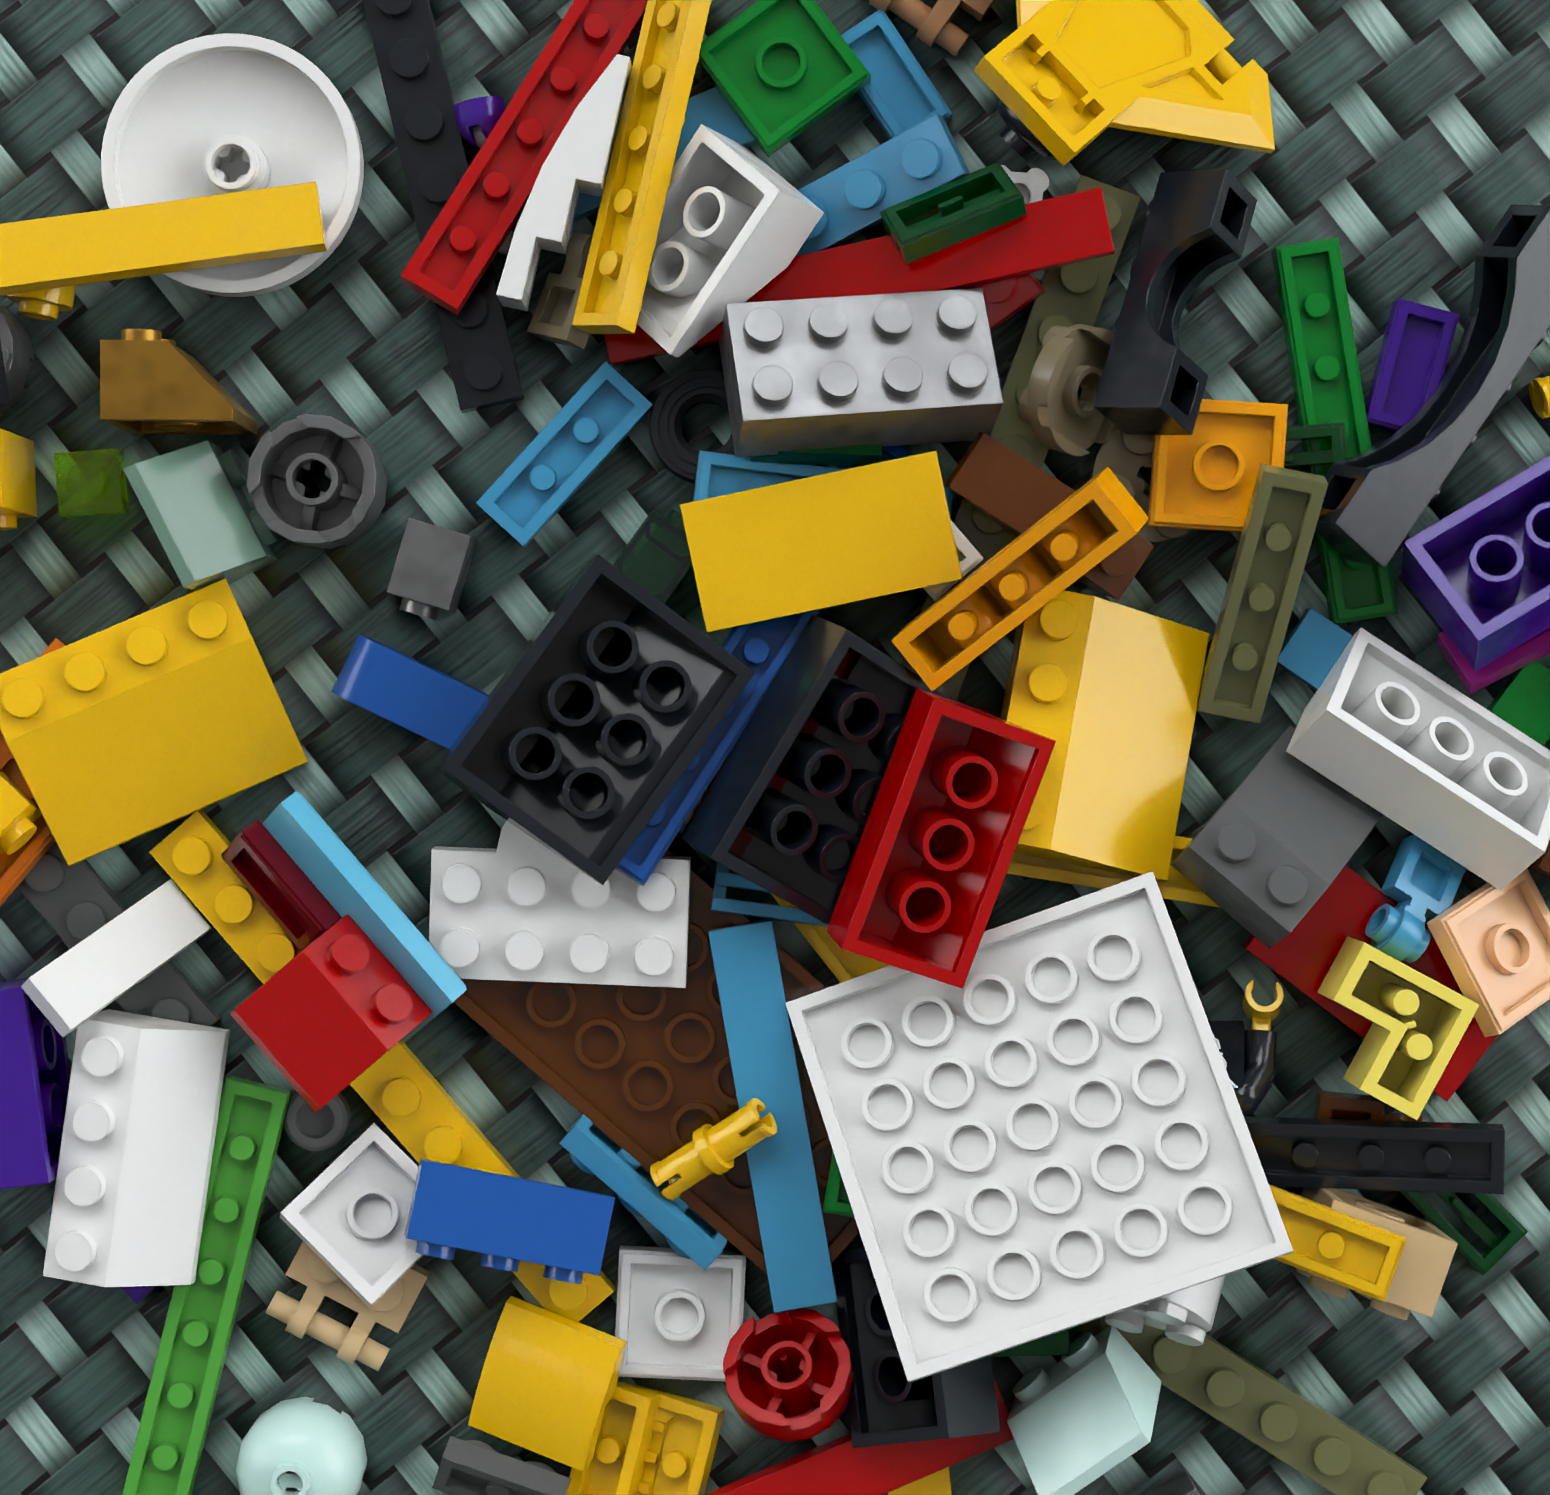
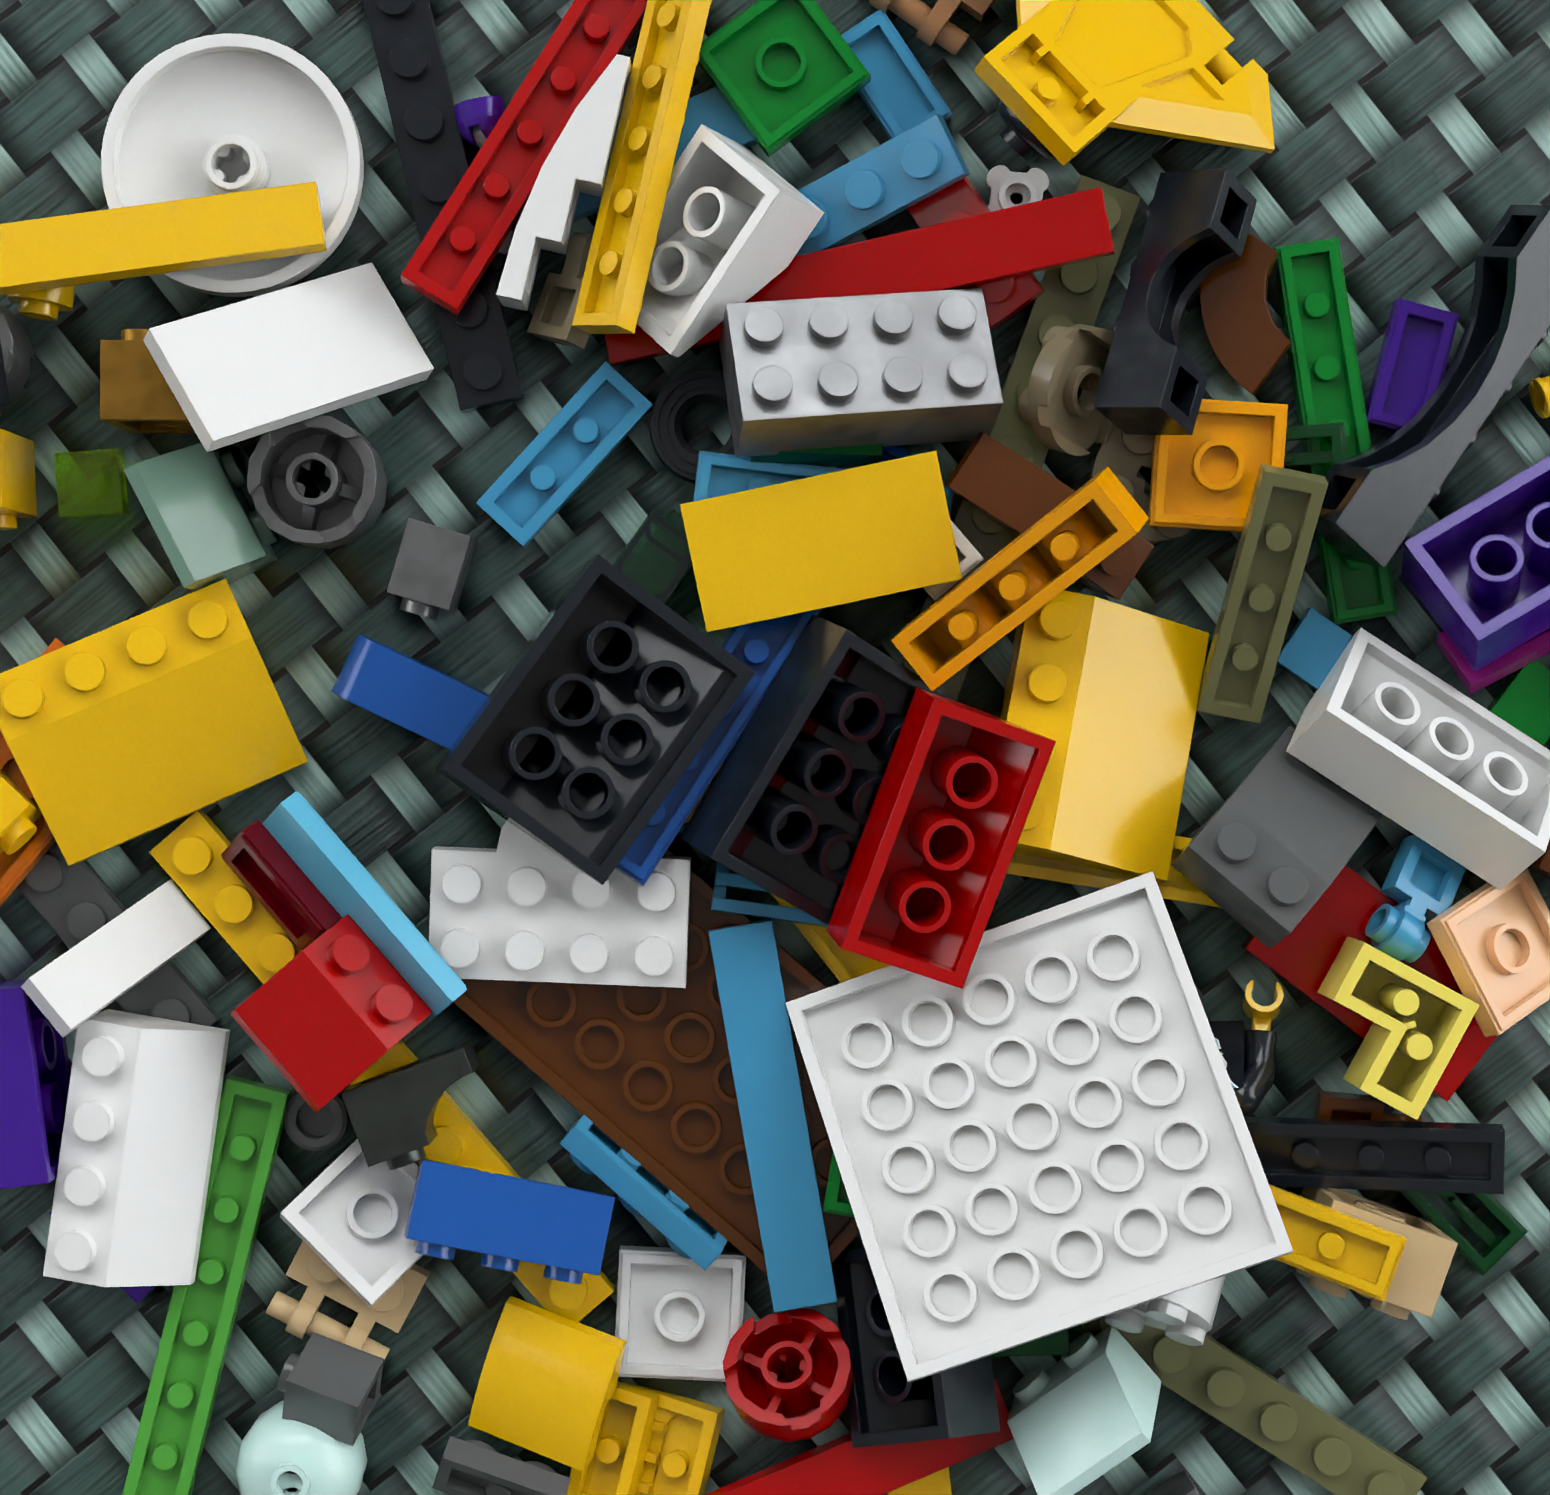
(287, 355): none -> white tile
(331, 1387): none -> dark grey brick
(398, 1107): none -> pearl dark grey arch
(713, 1149): yellow pin -> none
(953, 212): dark green tile -> none
(1239, 316): none -> reddish brown tile

